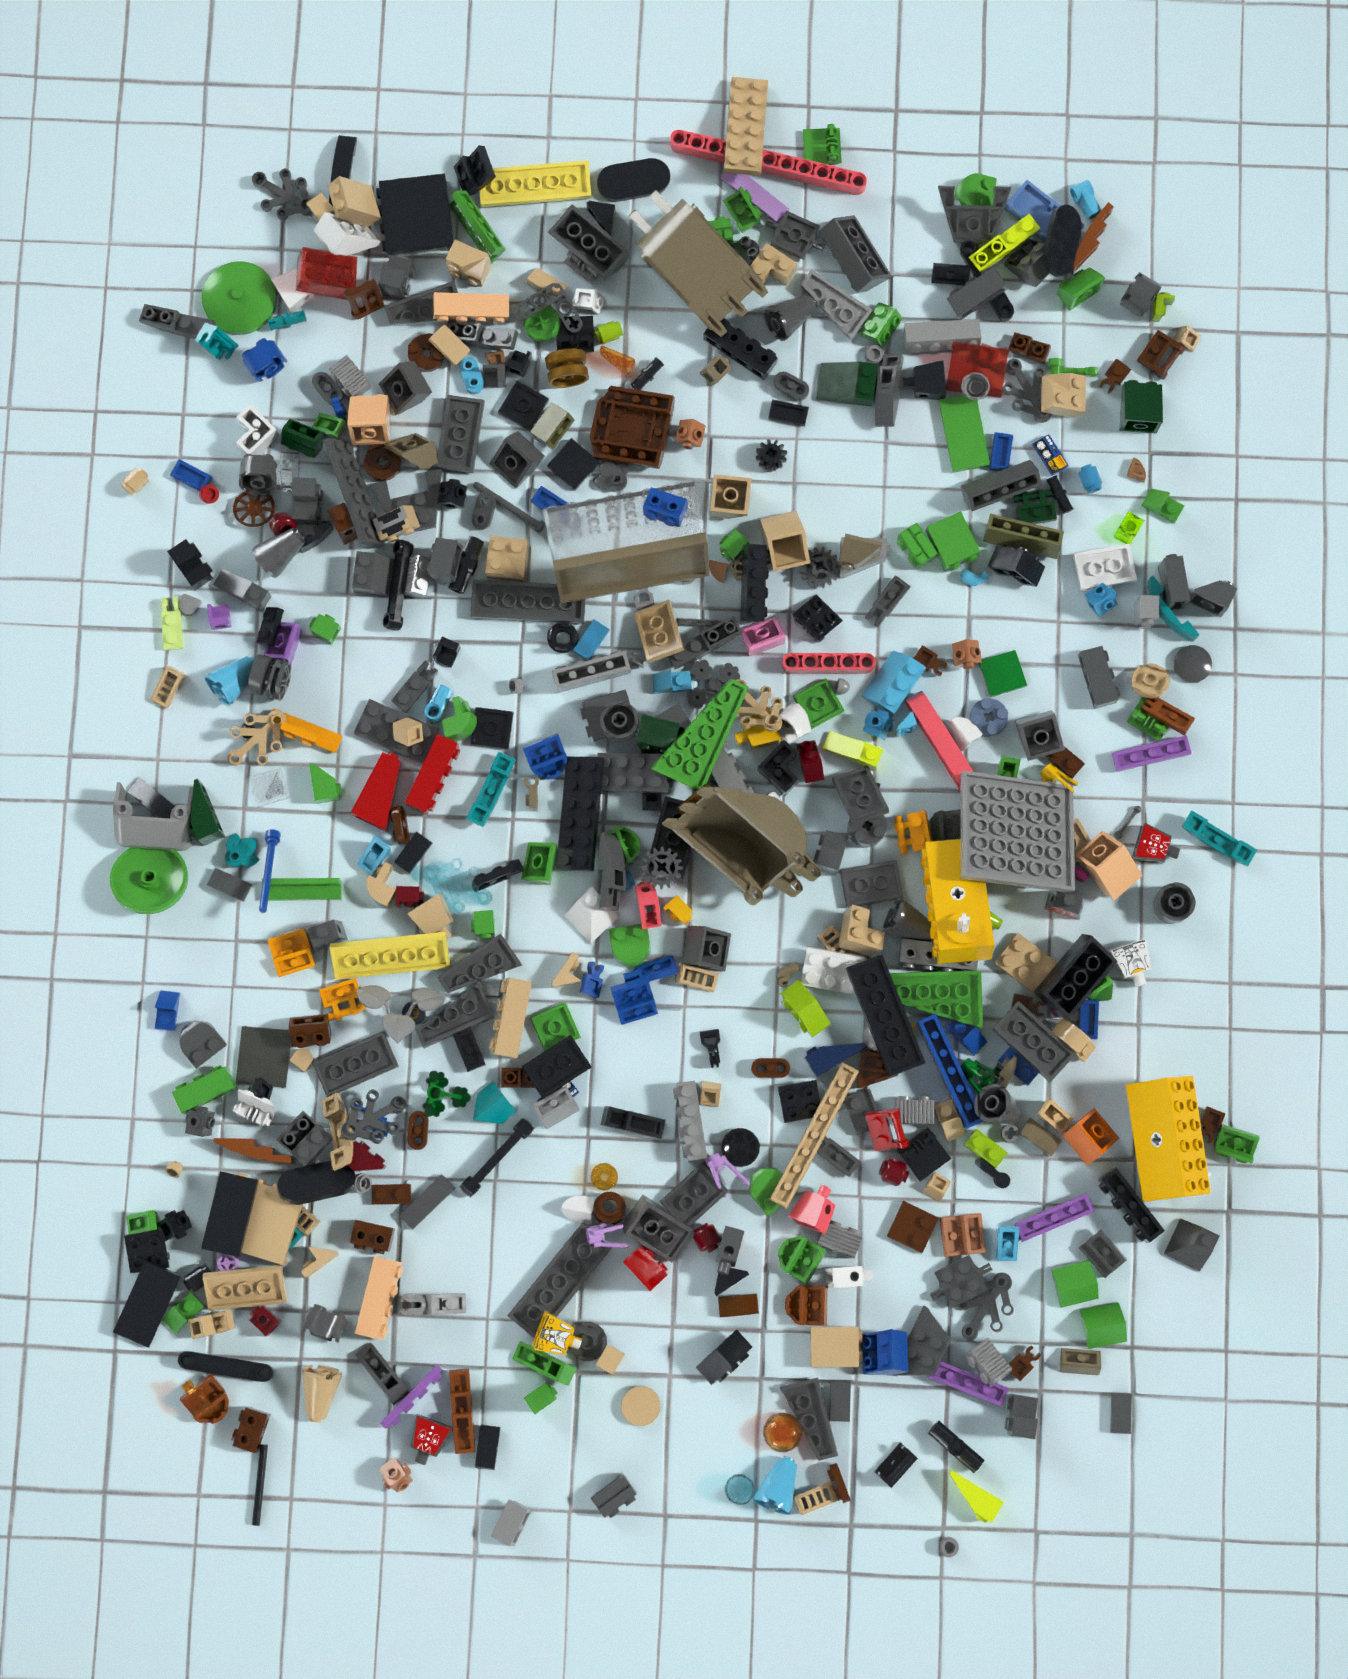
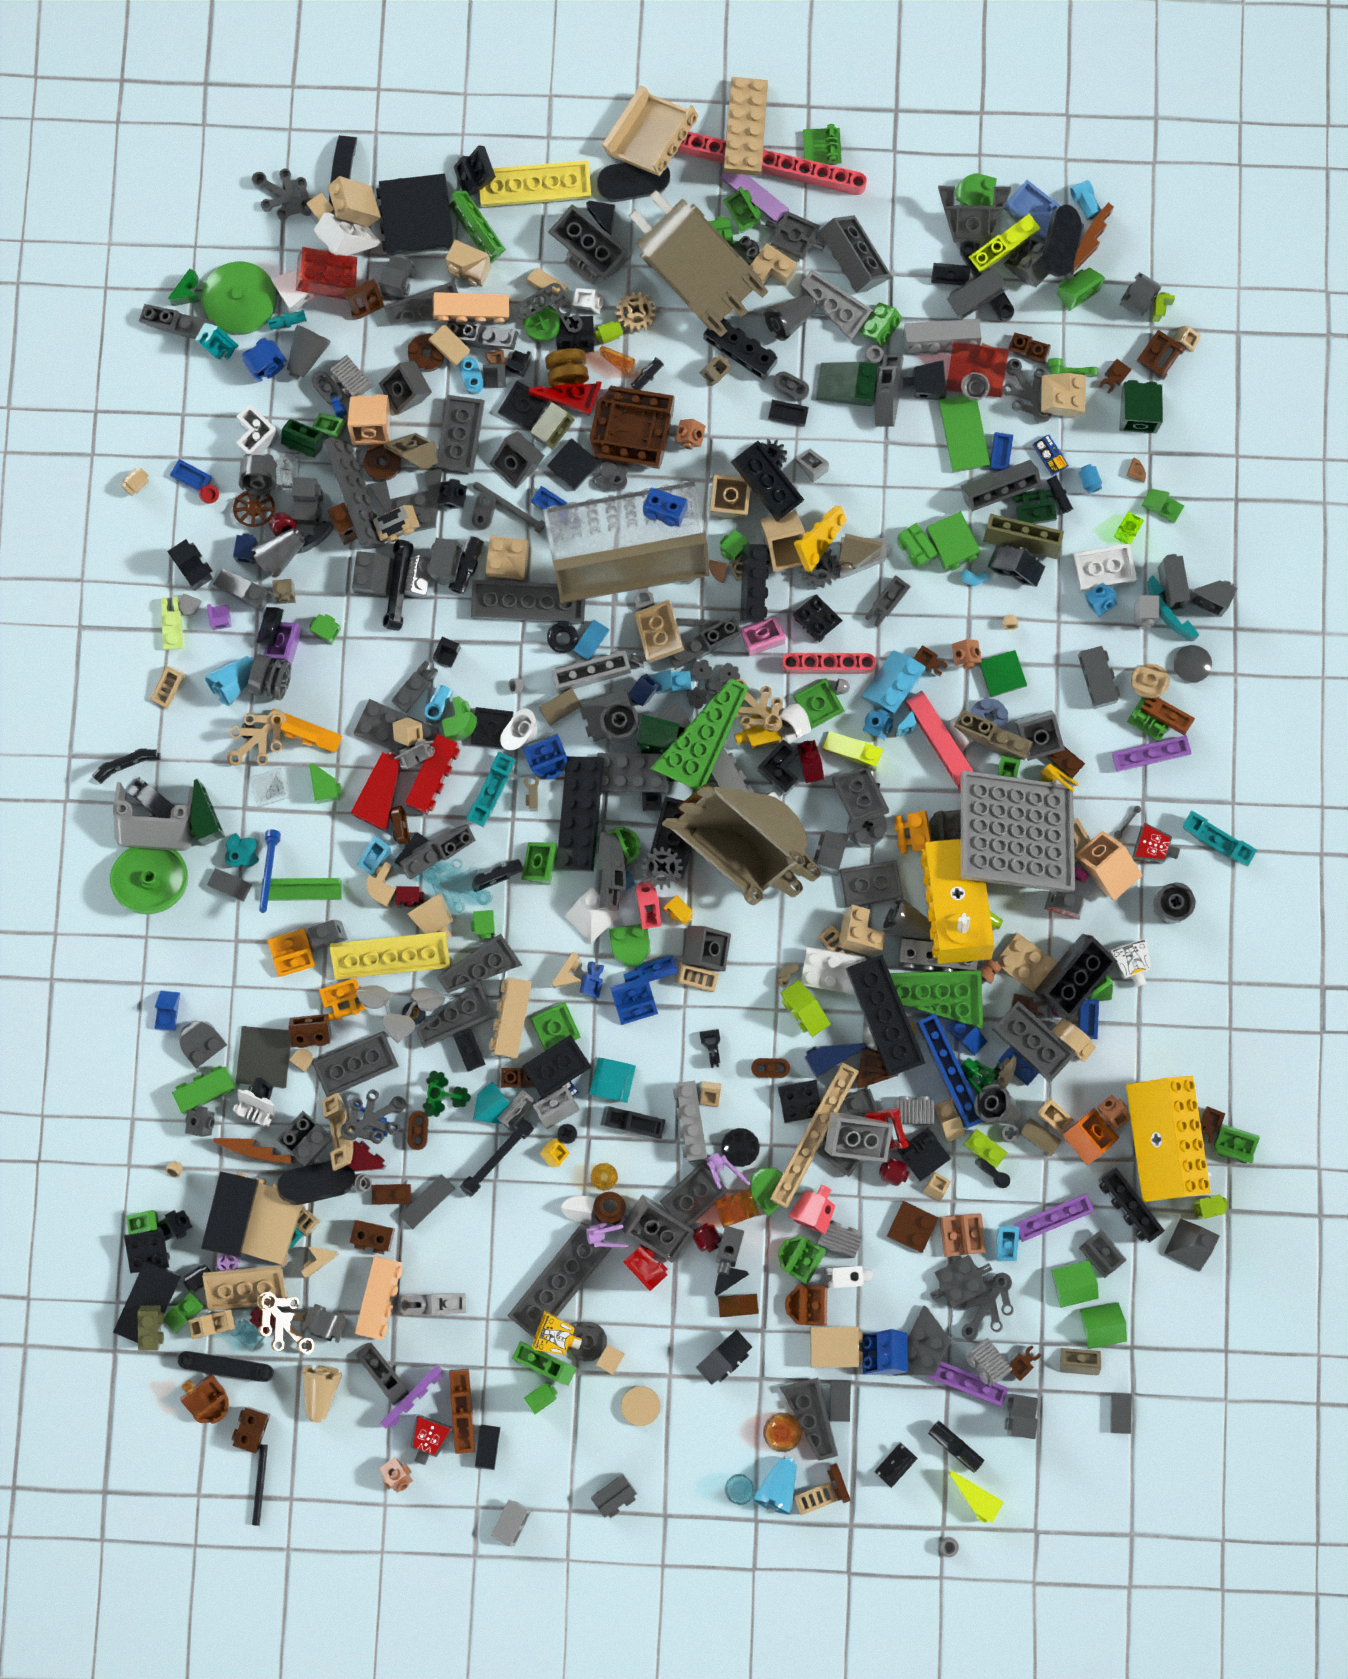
(124, 762): none -> black piece
(149, 1327): none -> olive brick
(182, 293): none -> green slope
(243, 548): none -> dark blue brick
(247, 1334): none -> clear light blue bracket
(282, 1321): none -> plant
(284, 591): none -> dark tan brick
(305, 351): none -> dark grey cone
(422, 750): none -> light grey hinge
(437, 849): none -> dark grey slope
(514, 1110): none -> light grey tile
(519, 730): none -> white piece
(554, 1153): none -> yellow slope
(560, 706): none -> dark tan slope
(567, 1136): none -> black wheel
(576, 397): none -> red wing
(612, 1080): none -> teal slope
(630, 305): none -> tan gear
(643, 690): none -> dark blue brick
(649, 132): none -> tan panel
(736, 1208): none -> clear orange brick
(767, 481): none -> black plate
(813, 464): none -> light grey slope
(818, 540): none -> yellow wing
(858, 1137): none -> light grey slope
(989, 970): none -> nougat wheel
(991, 736): none -> dark tan slope
(1010, 622): none -> tan hinge
(1111, 1109): none -> nougat brick
(1210, 1206): none -> lime brick

